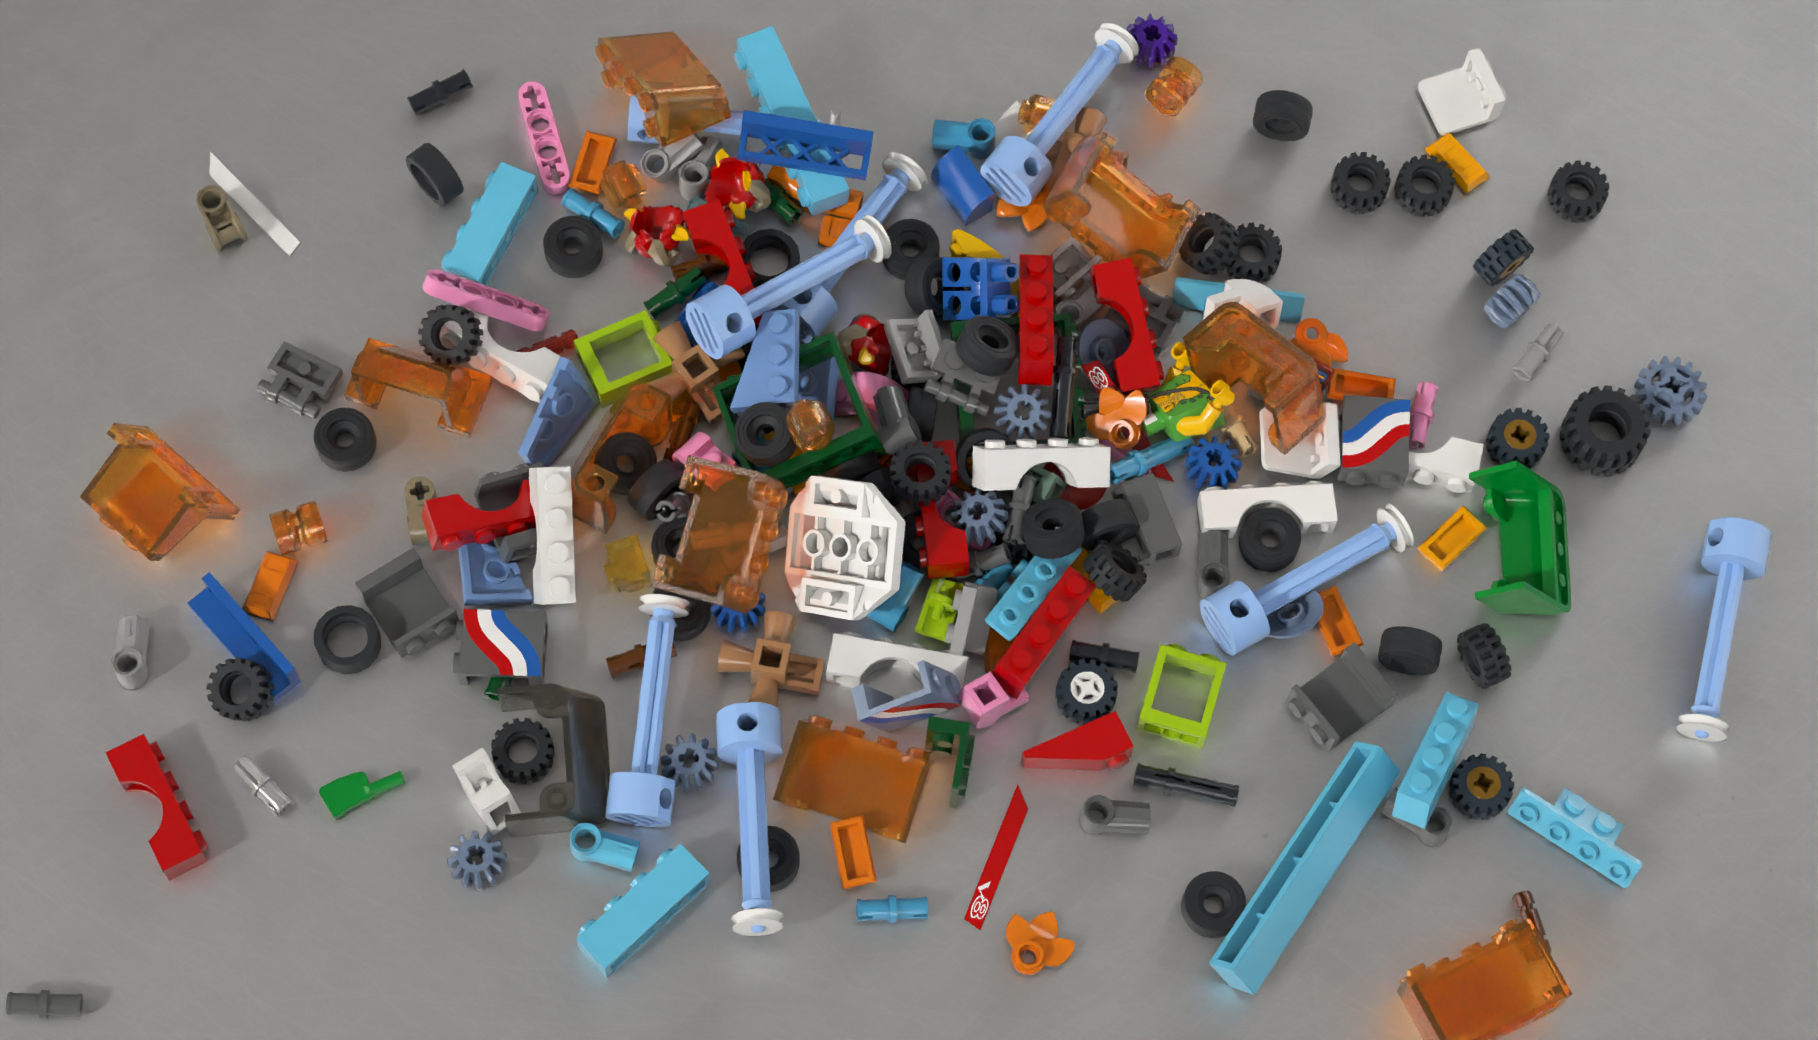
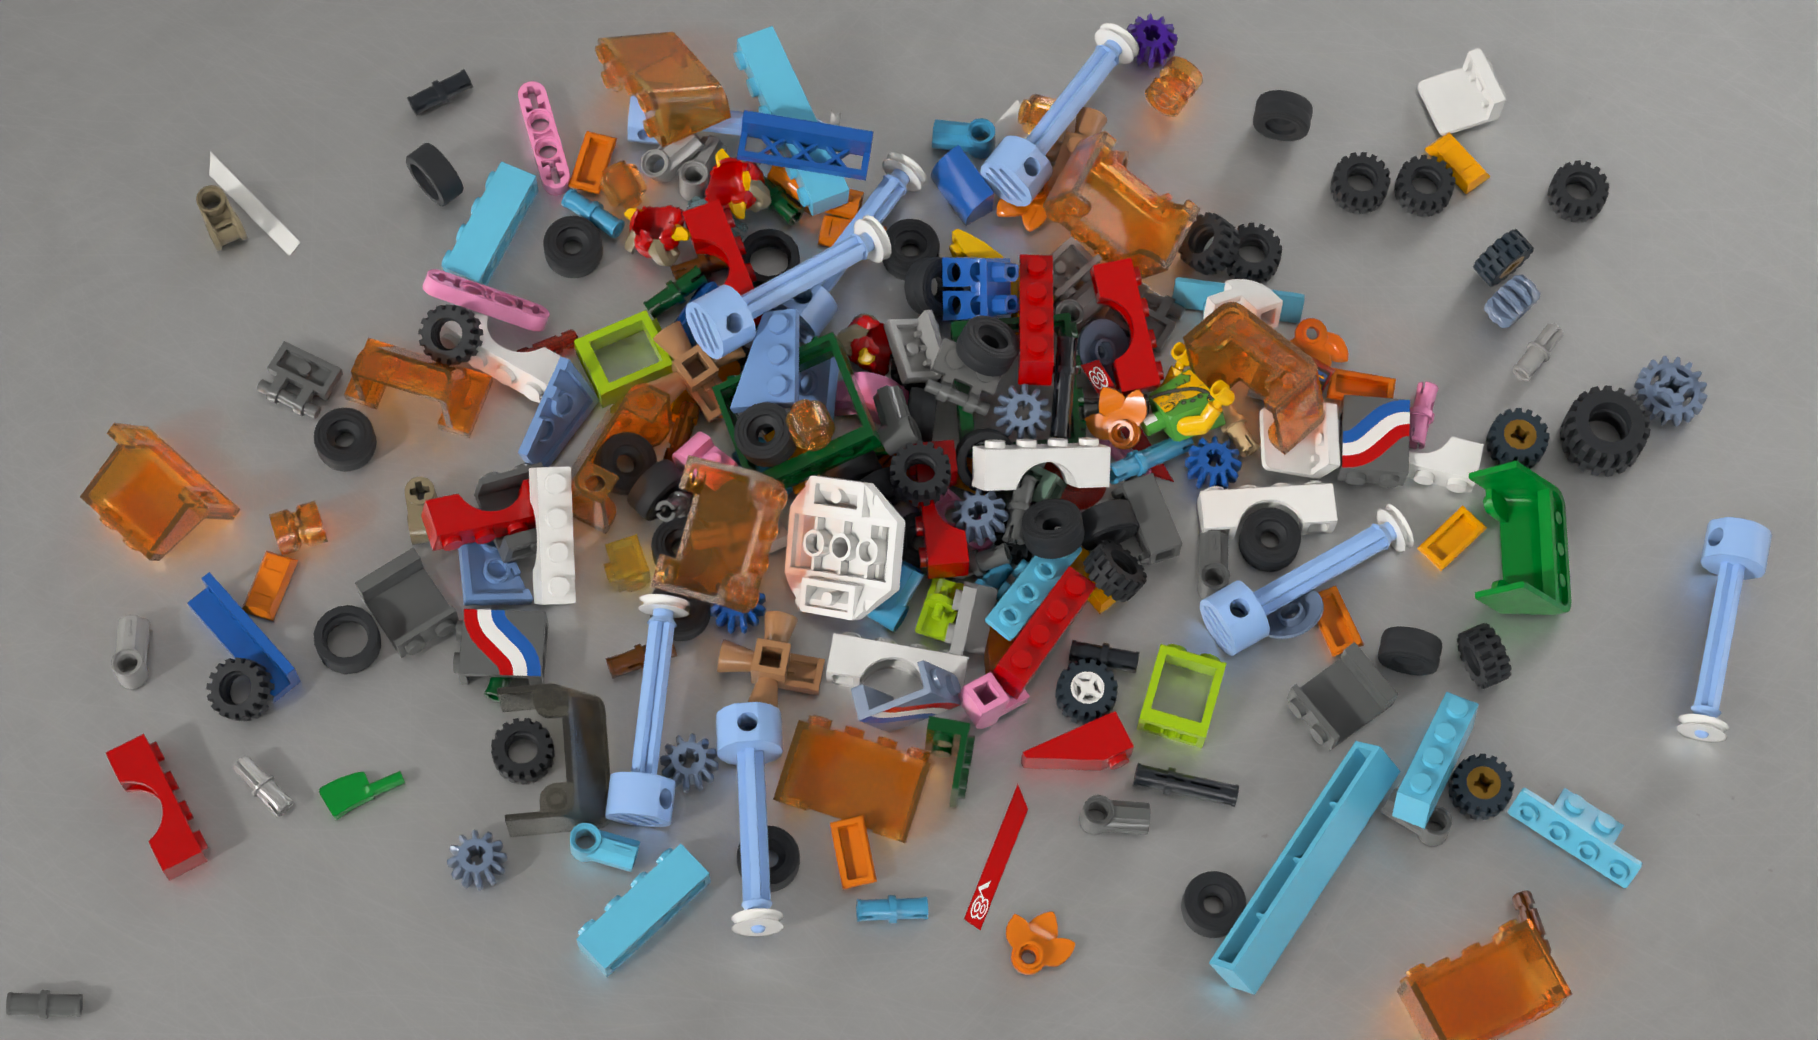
(485, 790): white brick -> none

